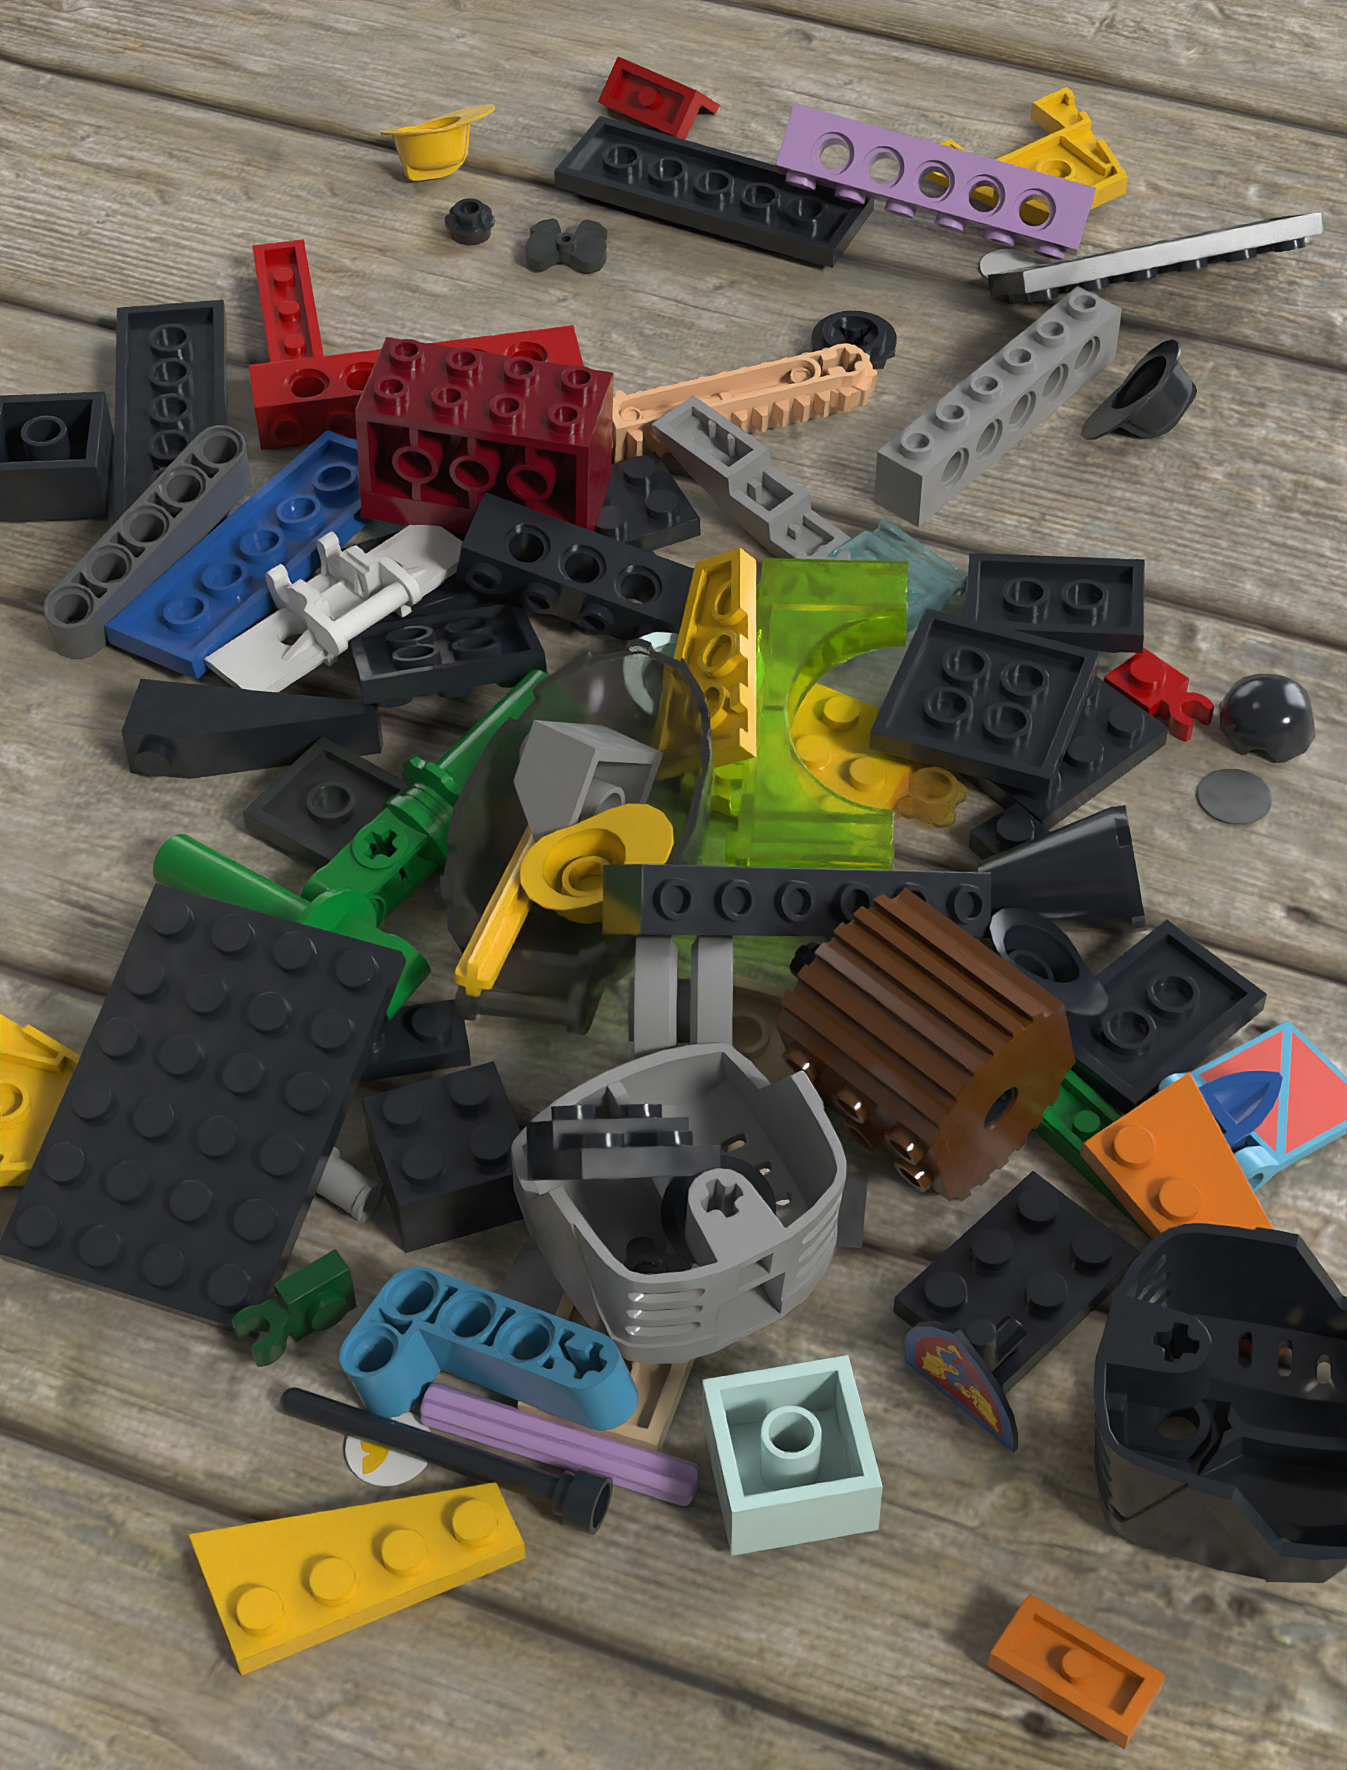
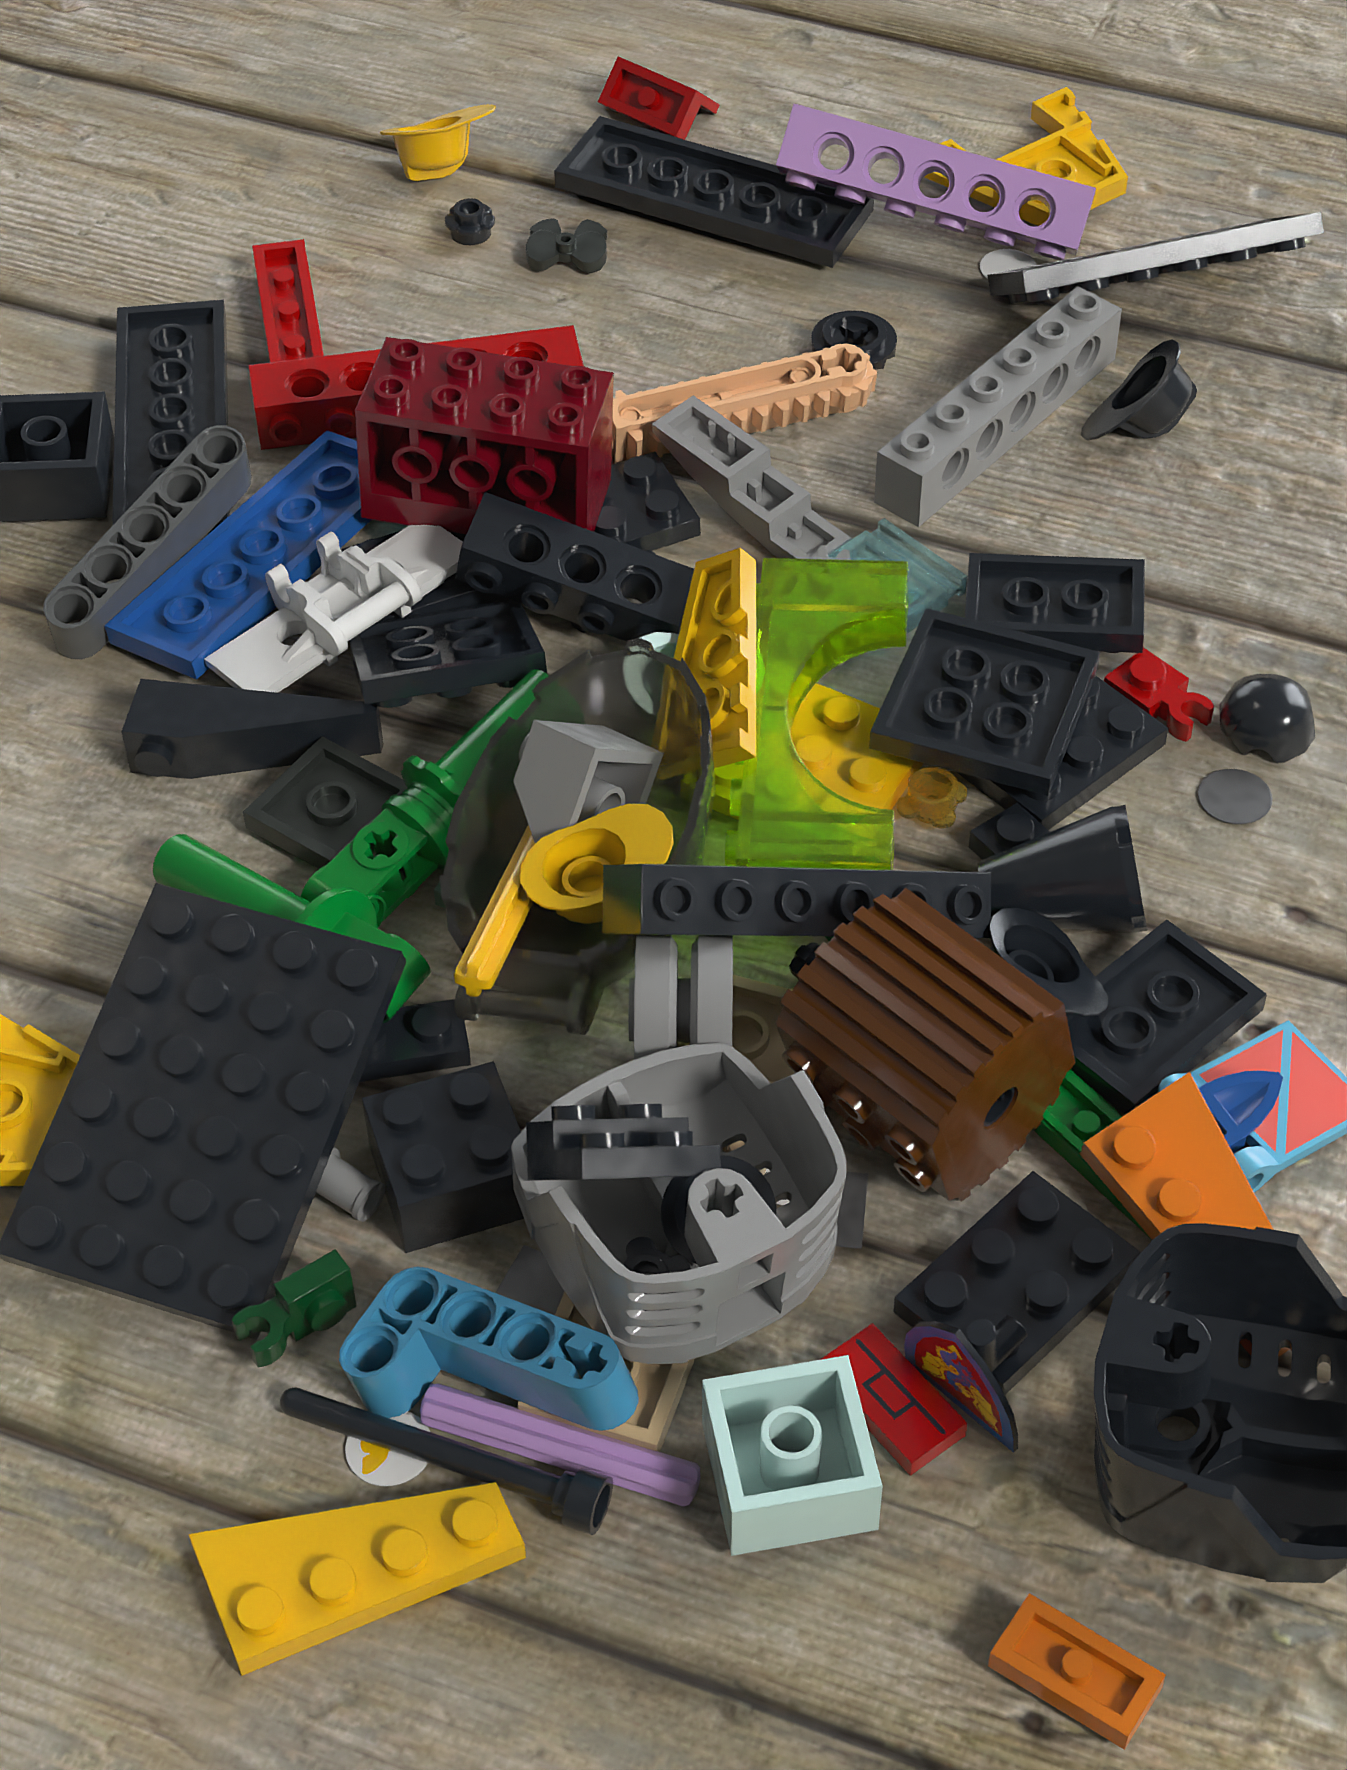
(899, 1402): none -> red tile

